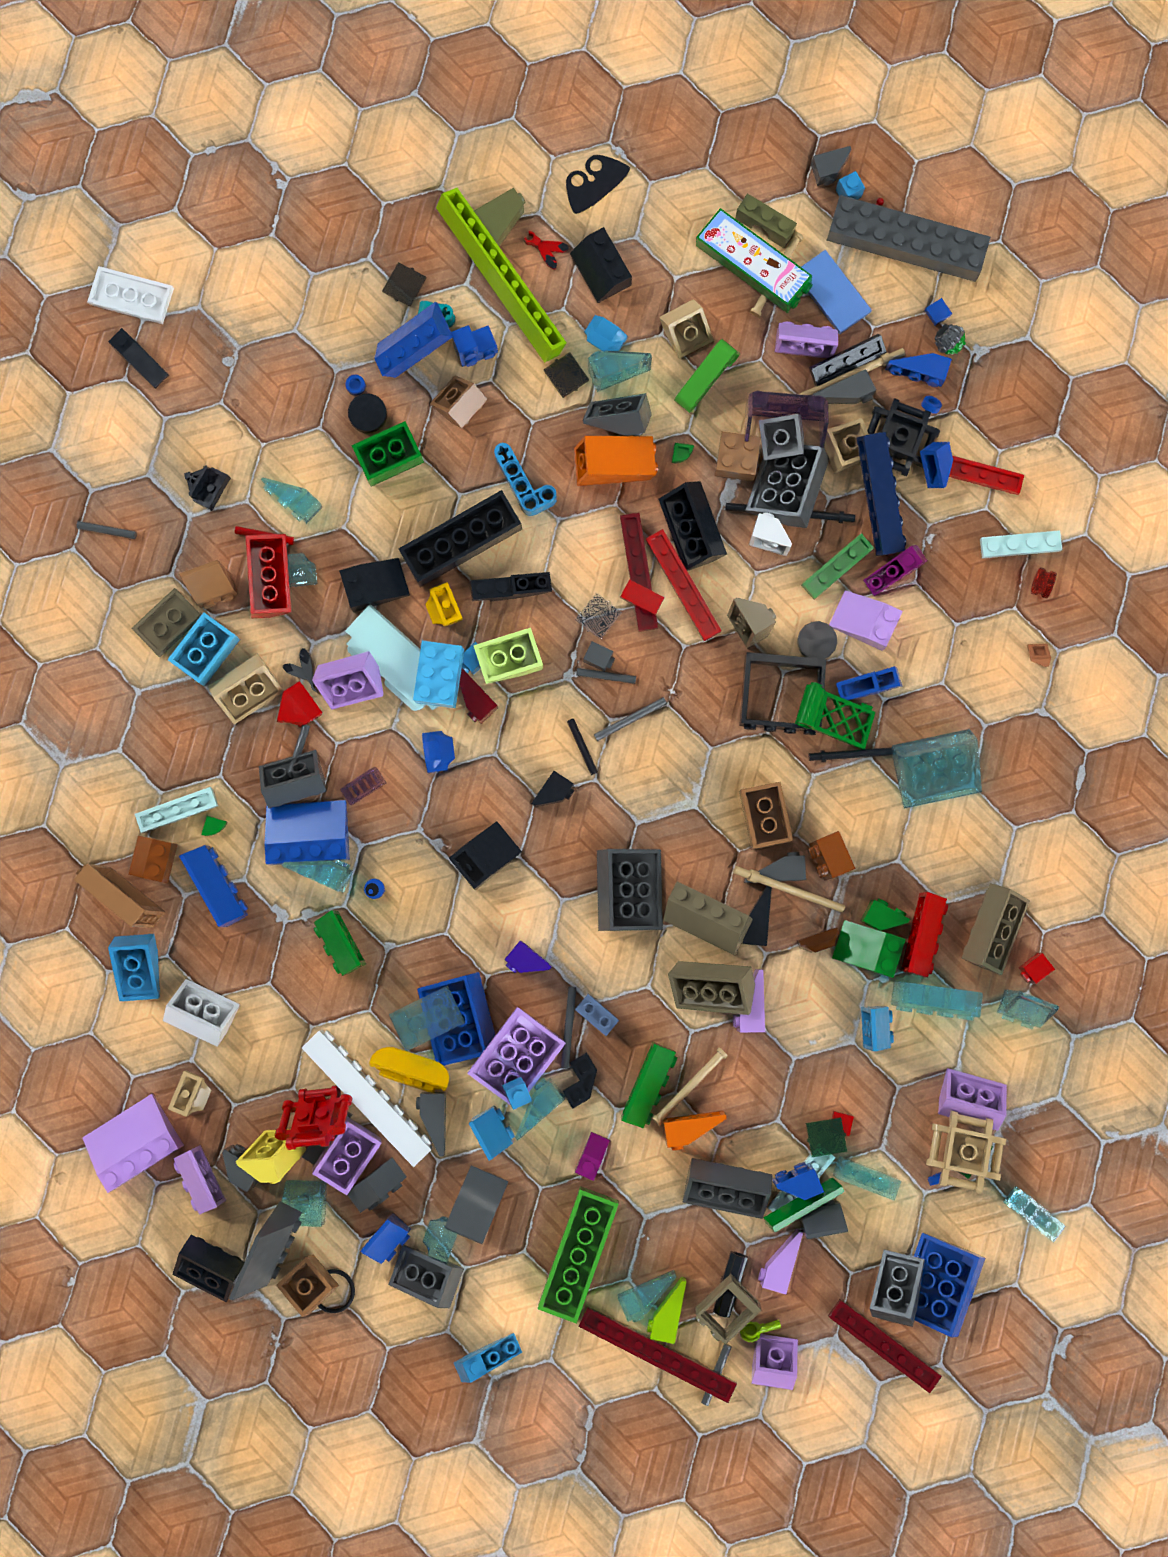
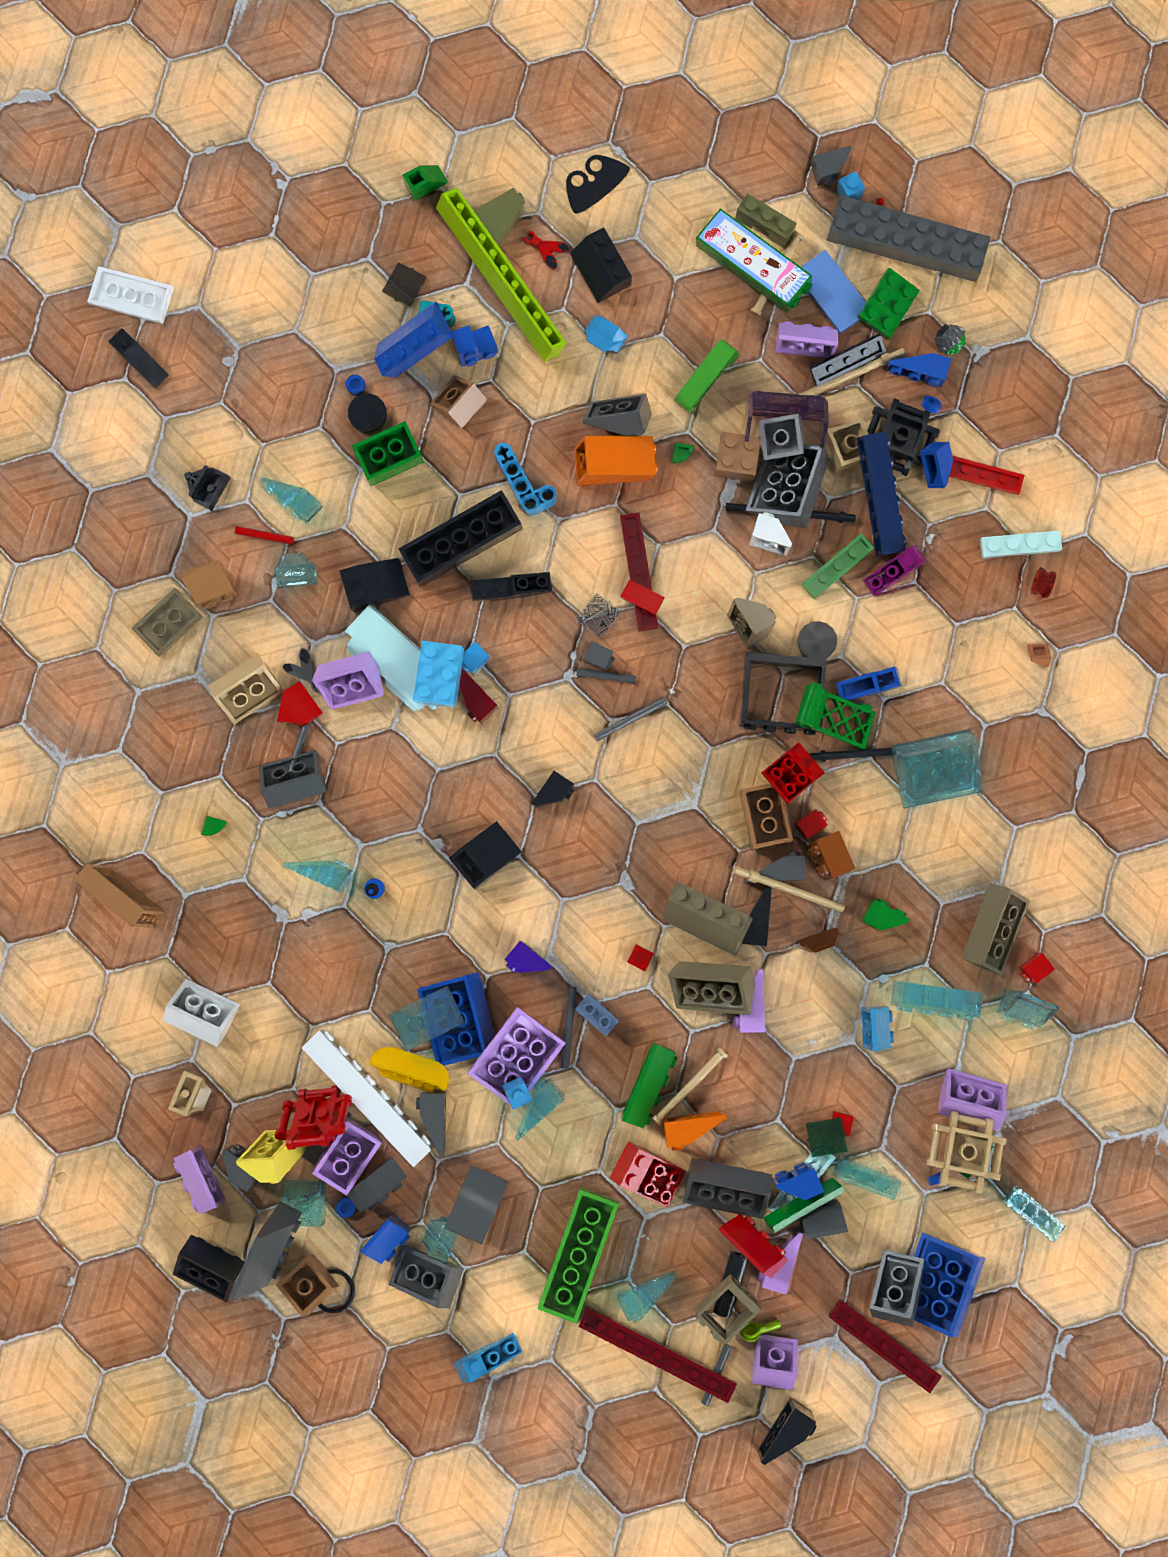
(106, 530): dark grey bar -> none
(131, 1143): lavender slope -> none
(135, 967): dark azure slope -> none
(153, 859): dark orange slope -> none
(176, 810): light aqua plate -> none
(204, 649): medium azure brick -> none
(214, 885): blue slope -> none
(268, 575): red slope -> none
(306, 832): blue slope -> none
(339, 943): green slope -> none
(345, 1207): none -> blue tile
(359, 780): clear purple slope -> none
(424, 180): none -> green slope
(437, 751): blue slope -> none
(442, 606): yellow slope -> none
(492, 1132): dark azure slope -> none
(508, 656): yellowish green slope -> none
(566, 375): clear smoke piece -> none
(581, 1090): black tile -> none
(582, 747): black bar -> none
(592, 1156): magenta slope -> none
(614, 367): clear light blue slope -> none
(629, 889): dark grey slope -> none
(640, 957): none -> red tile
(647, 1174): none -> red slope
(666, 1317): lime slope -> none
(683, 585): red plate -> none
(686, 328): tan slope -> none
(692, 525): black slope -> none
(754, 1245): none -> red slope
(788, 1431): none -> black slope
(792, 773): none -> red slope
(811, 824): none -> red brick
(850, 390): dark grey slope -> none
(865, 619): lavender slope -> none
(868, 949): green slope -> none
(888, 303): none -> green plate
(924, 934): red slope -> none
(938, 312): blue tile -> none

